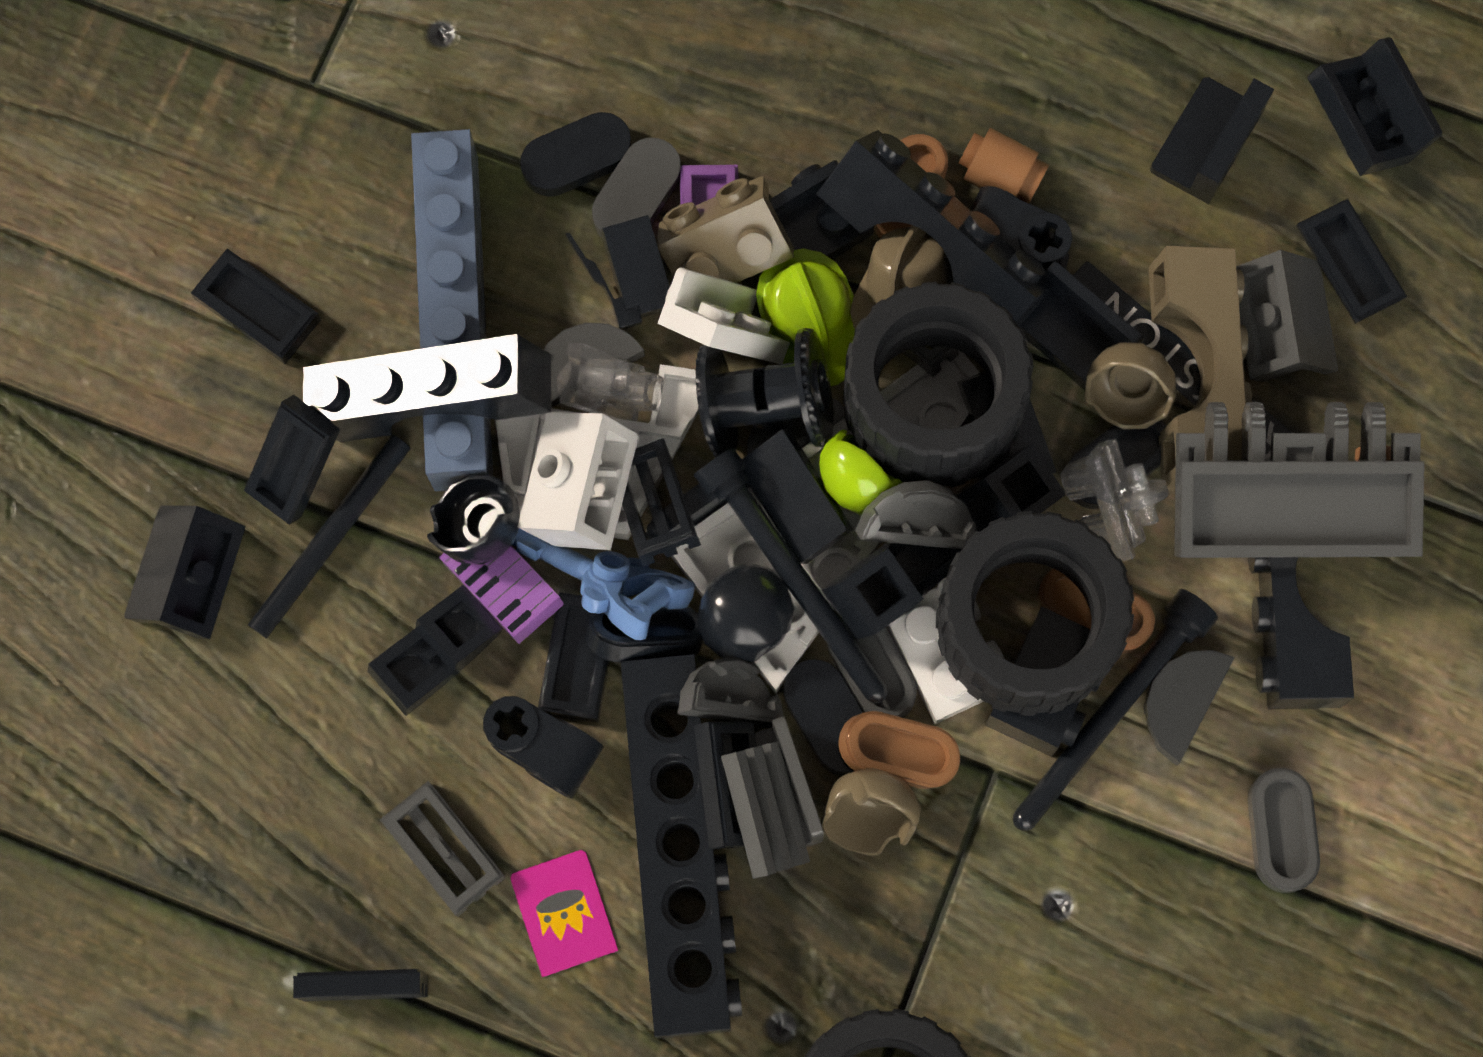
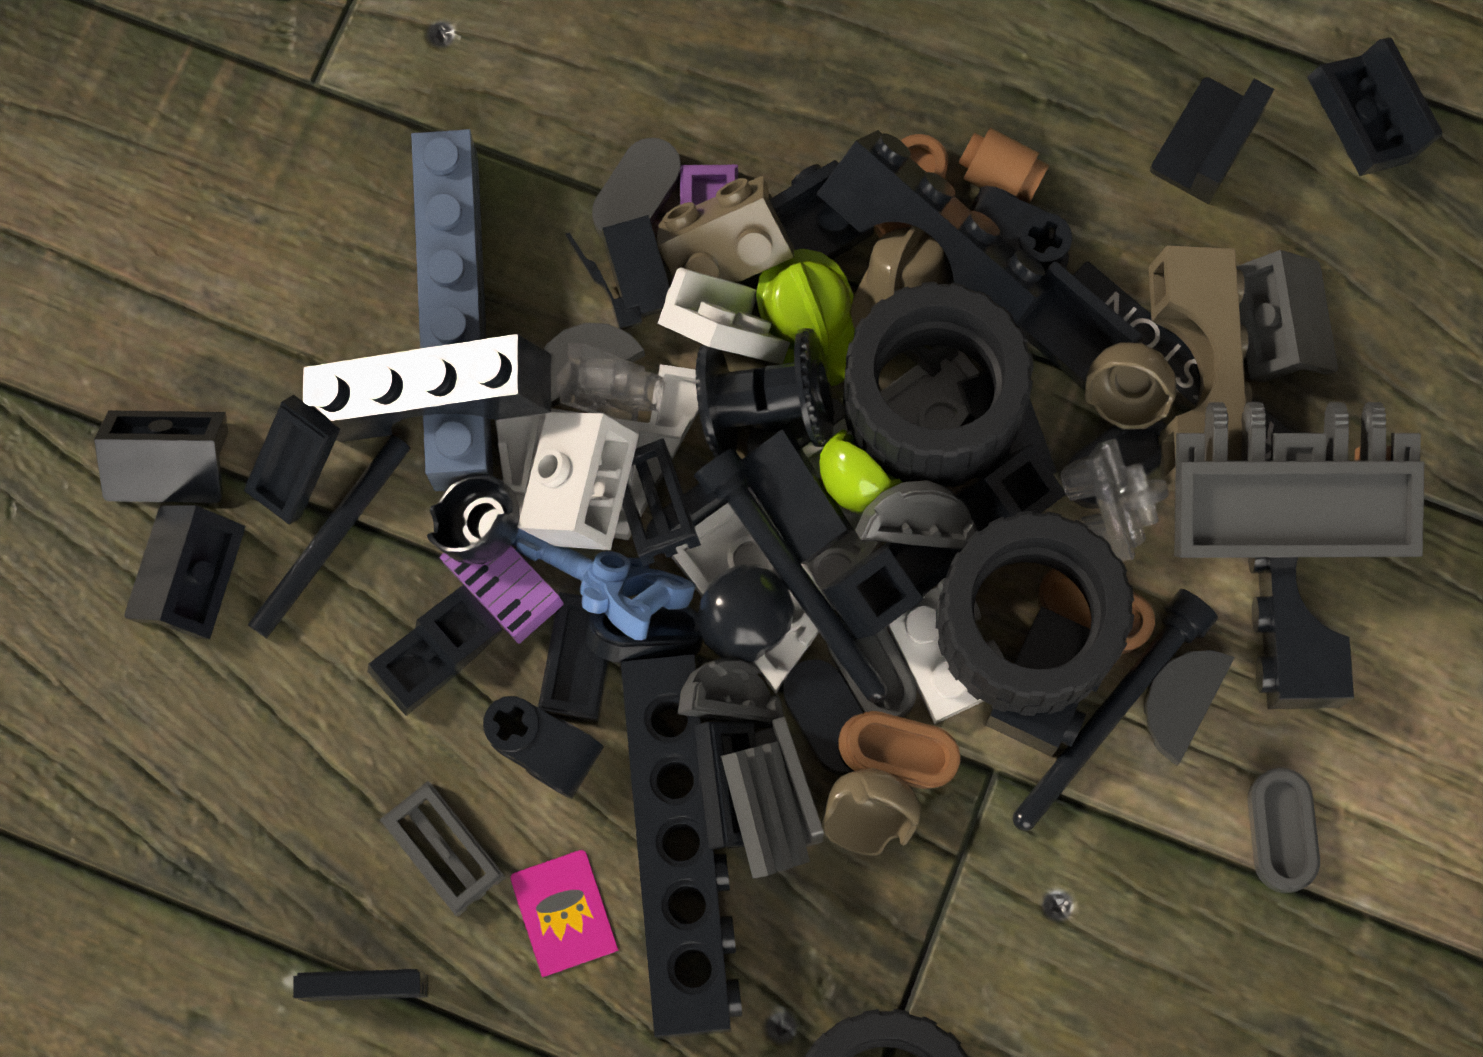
(161, 456): none -> panel
(256, 306): black tile -> none
(575, 154): black tile -> none
(1351, 261): black tile -> none

